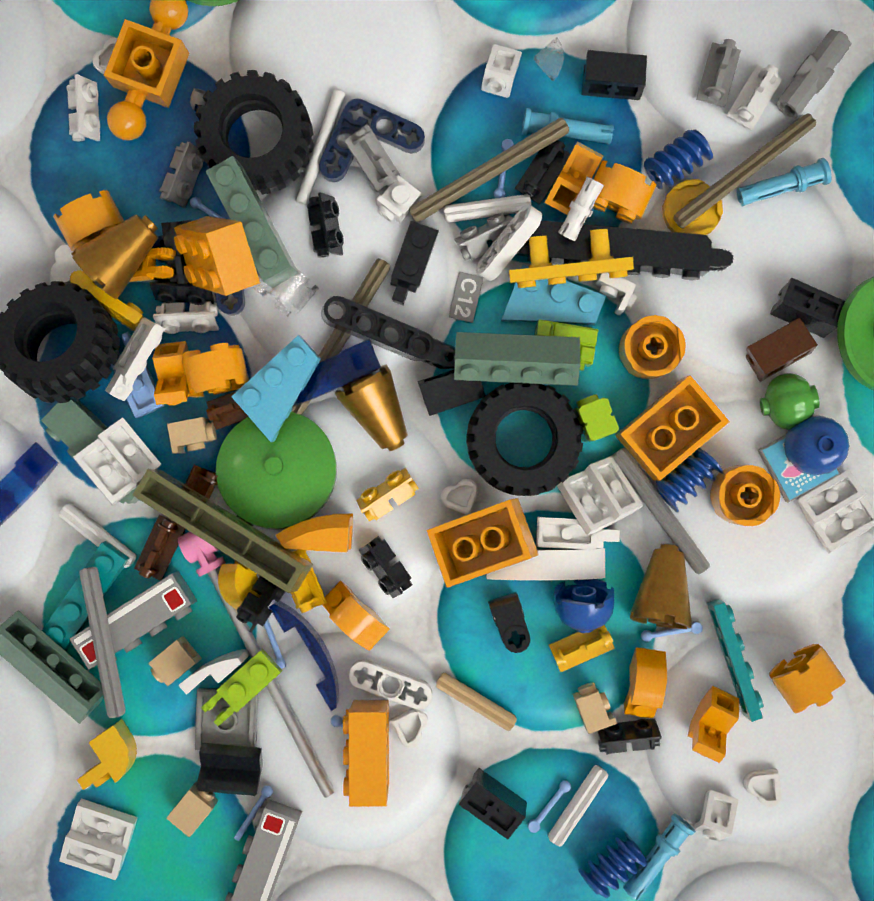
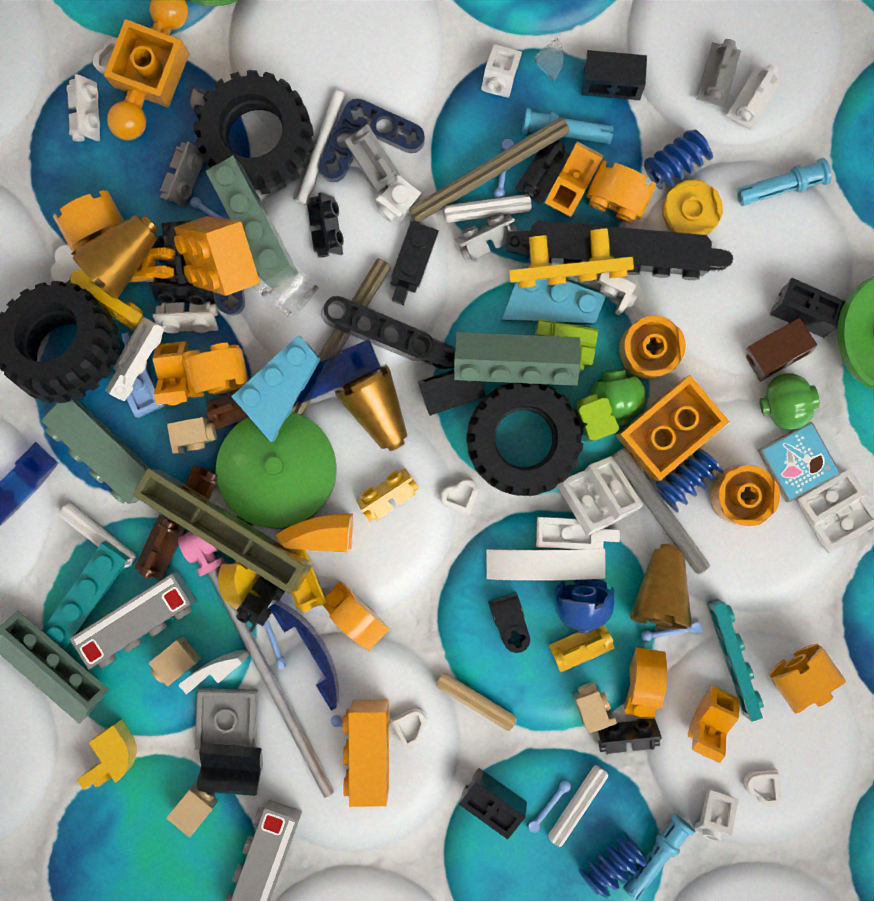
(98, 839): white slope -> none
(102, 642): light grey axle -> none
(116, 461): white slope -> none
(244, 685): lime hinge -> none
(266, 792): light blue hinge -> none
(366, 685): white beam -> none
(389, 577): black hinge -> none
(466, 297): light grey sticker -> none
(482, 542): light orange brick -> none
(509, 242): white beam -> none
(581, 208): white pin -> none
(624, 394): none -> bright green plant
(744, 170): dark tan axle -> none
(813, 73): light grey piece -> none
(817, 445): blue cylinder -> none

